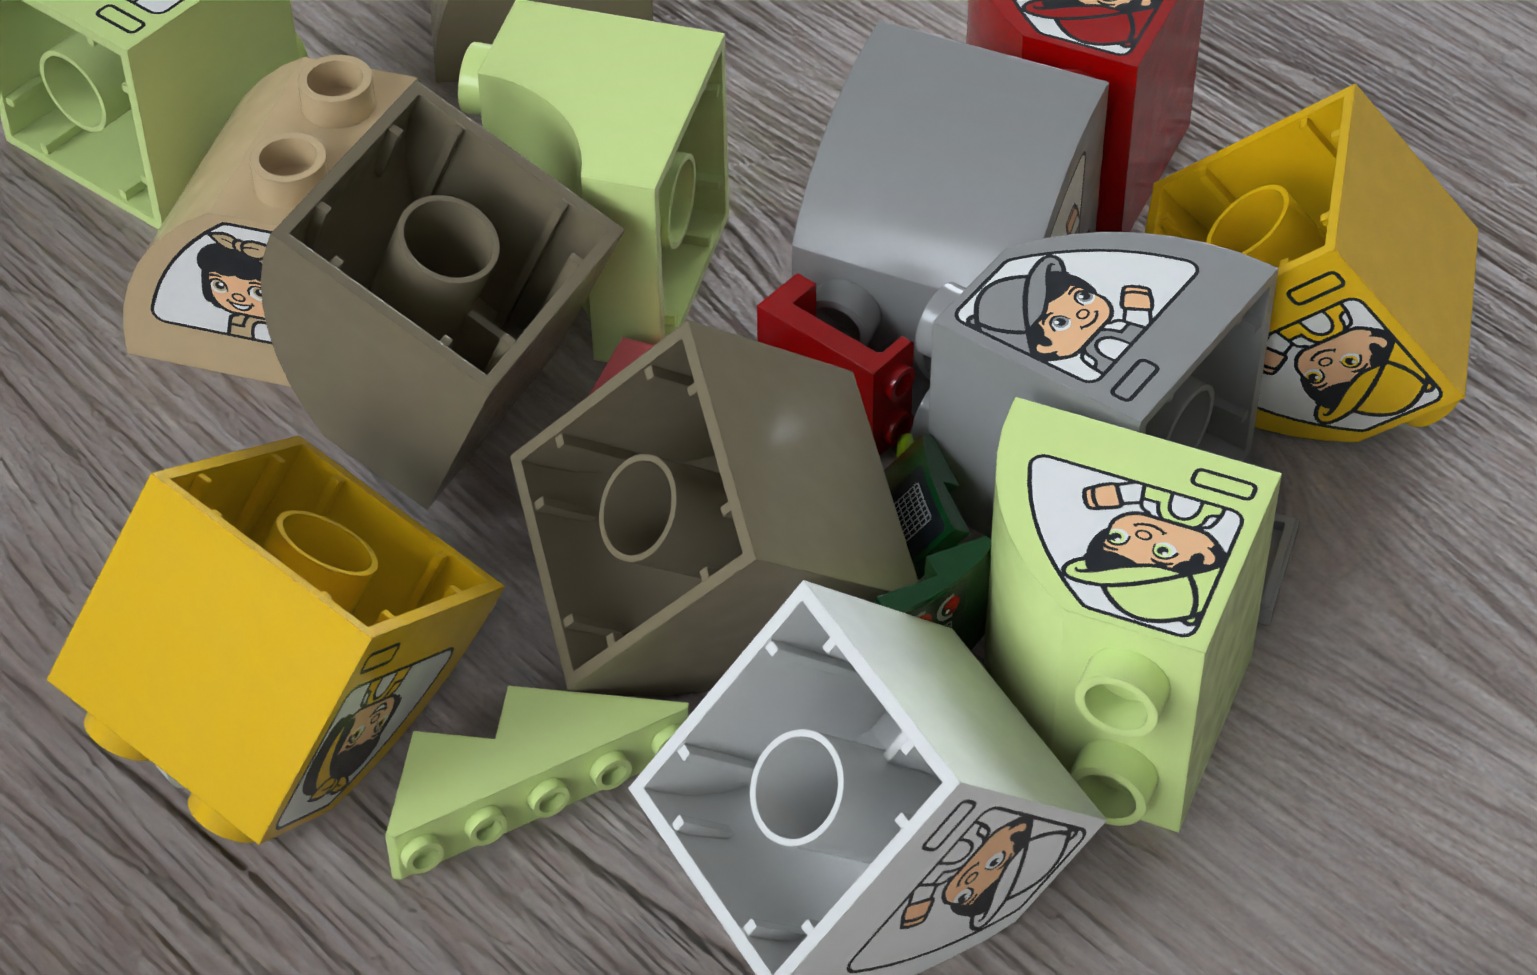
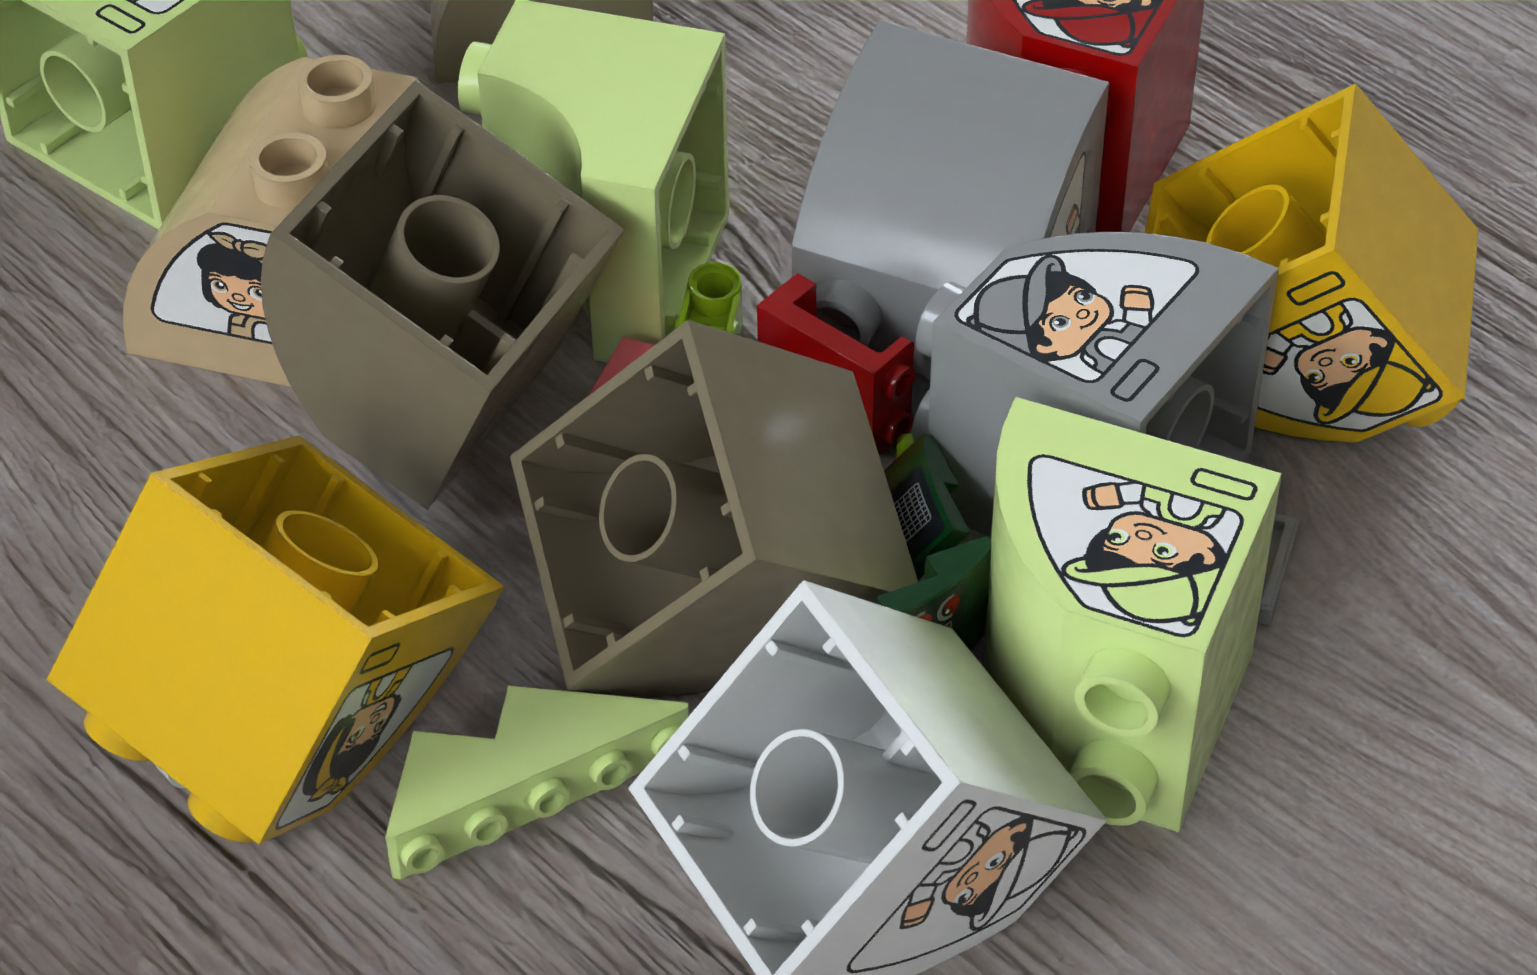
(713, 298): none -> lime piece

